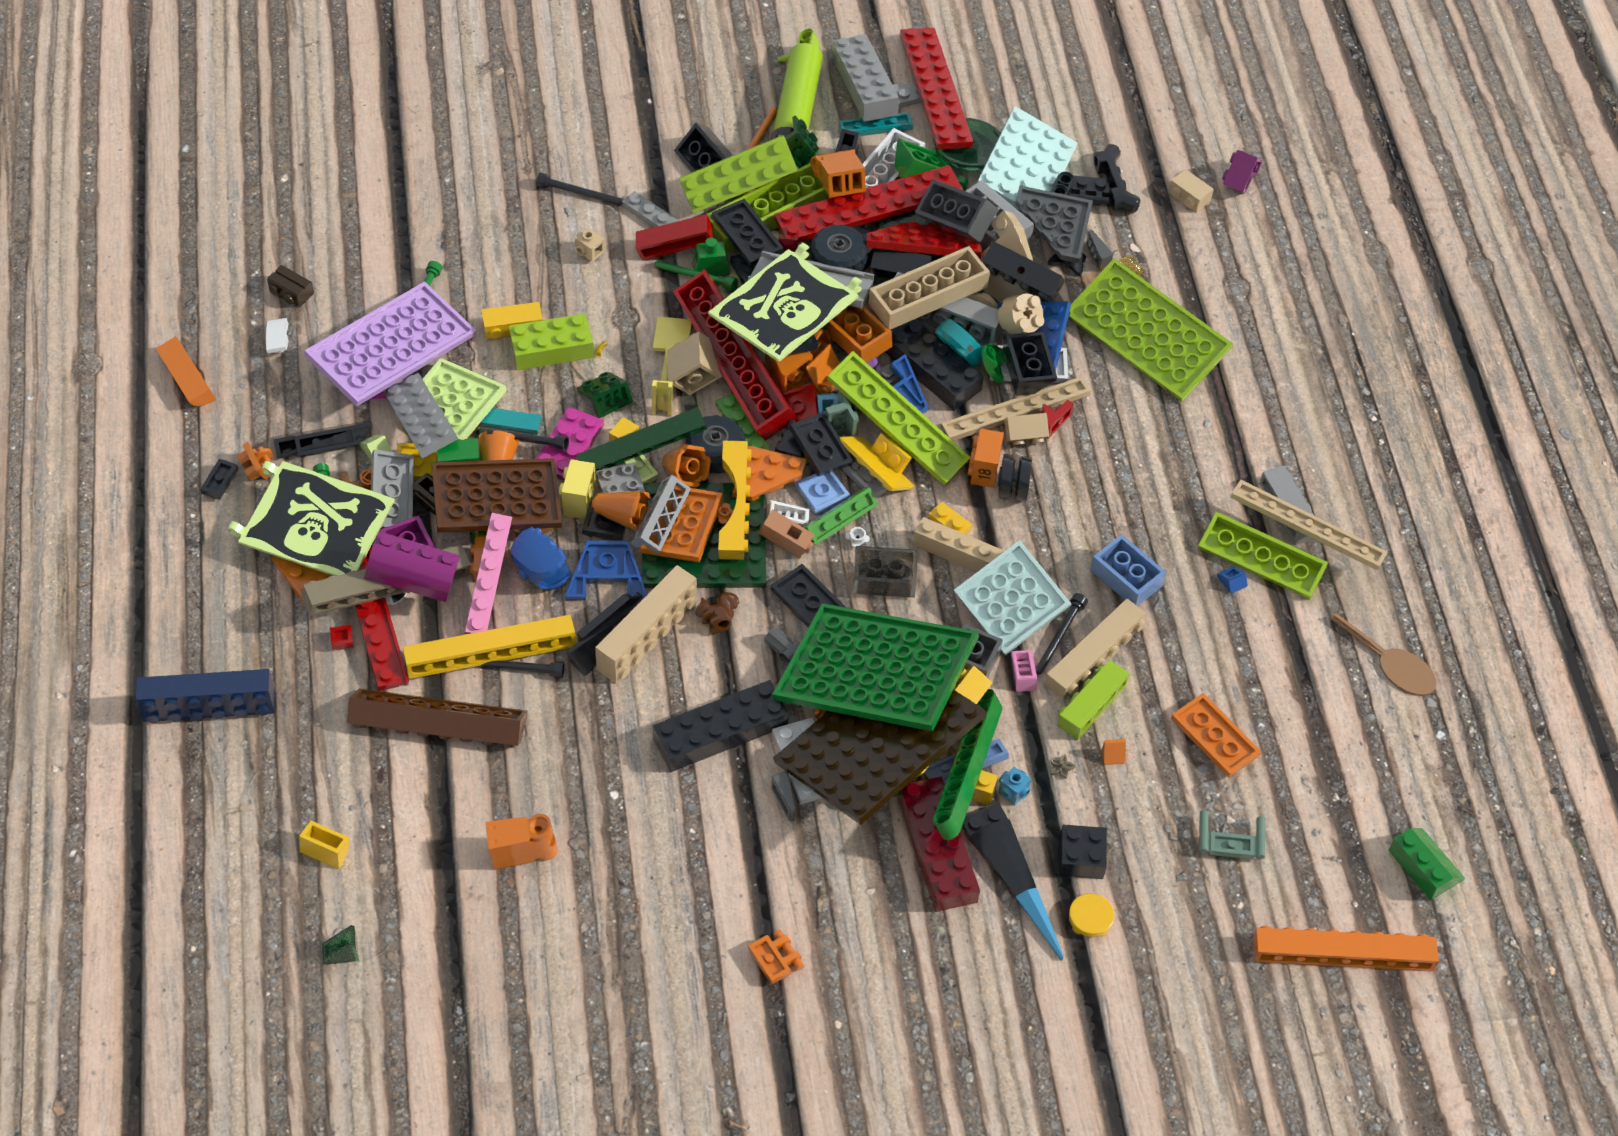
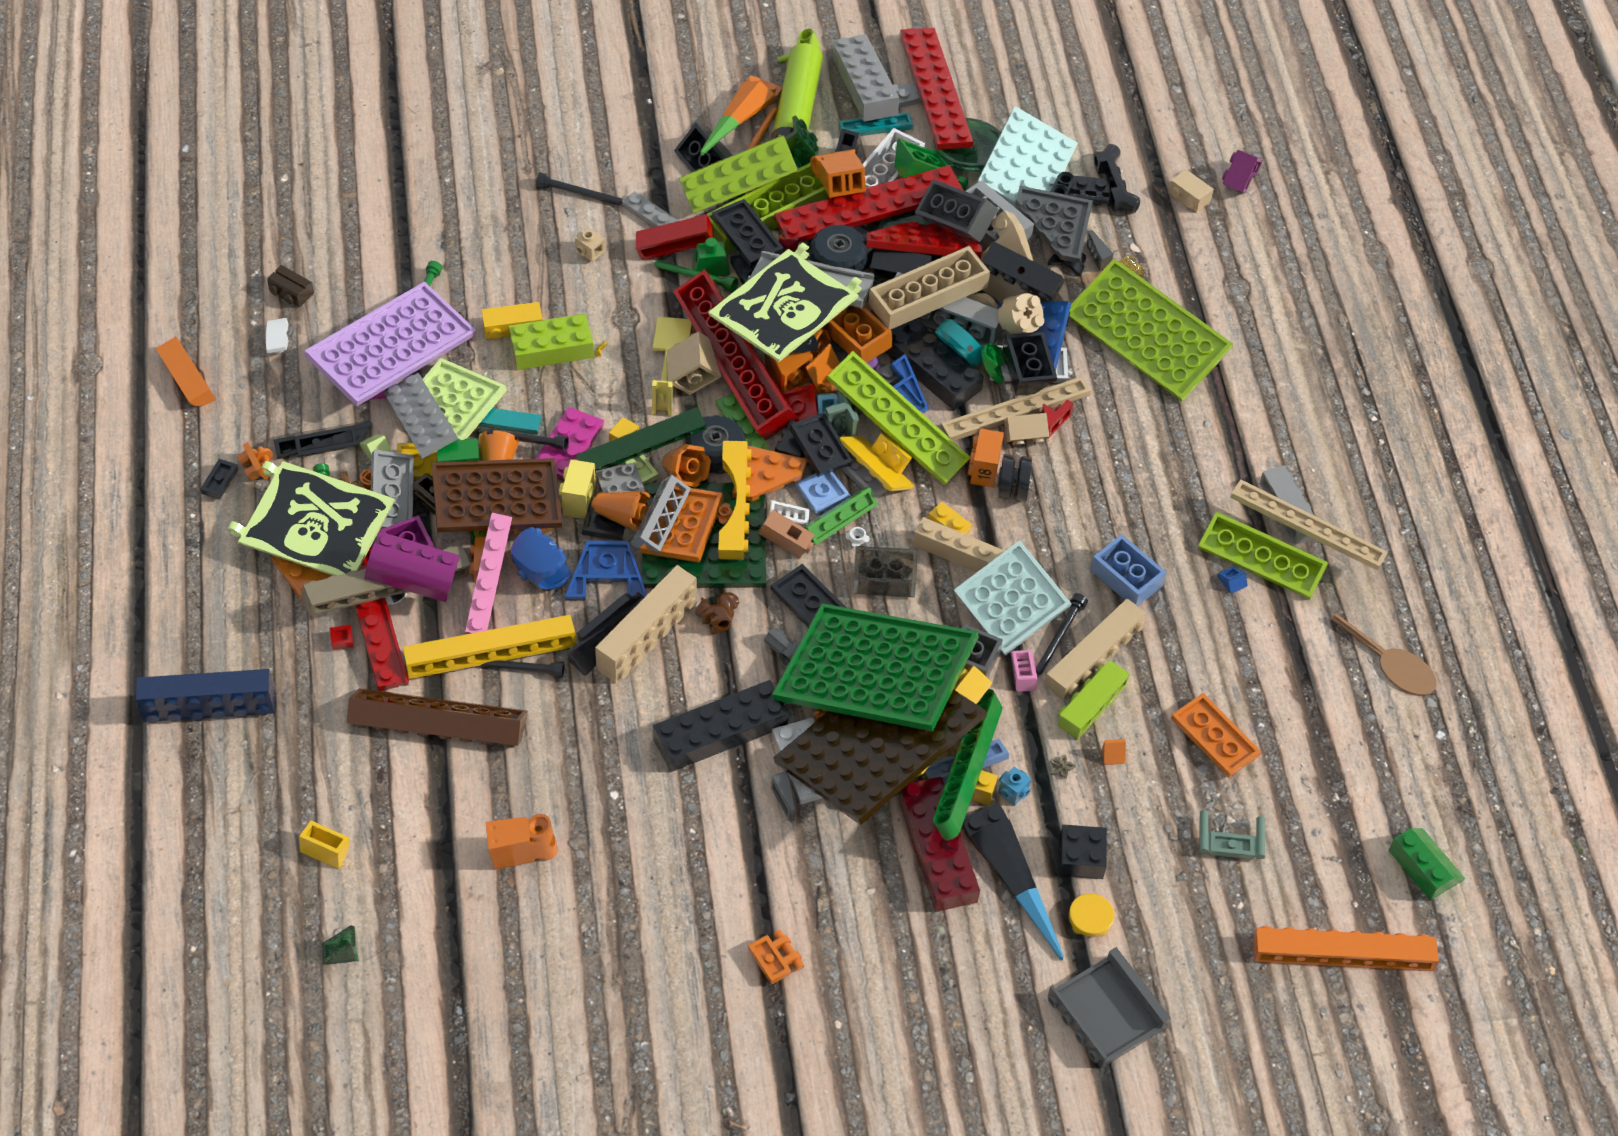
(606, 393): dark green bracket -> none
(750, 99): none -> orange plate
(1109, 1008): none -> dark grey panel

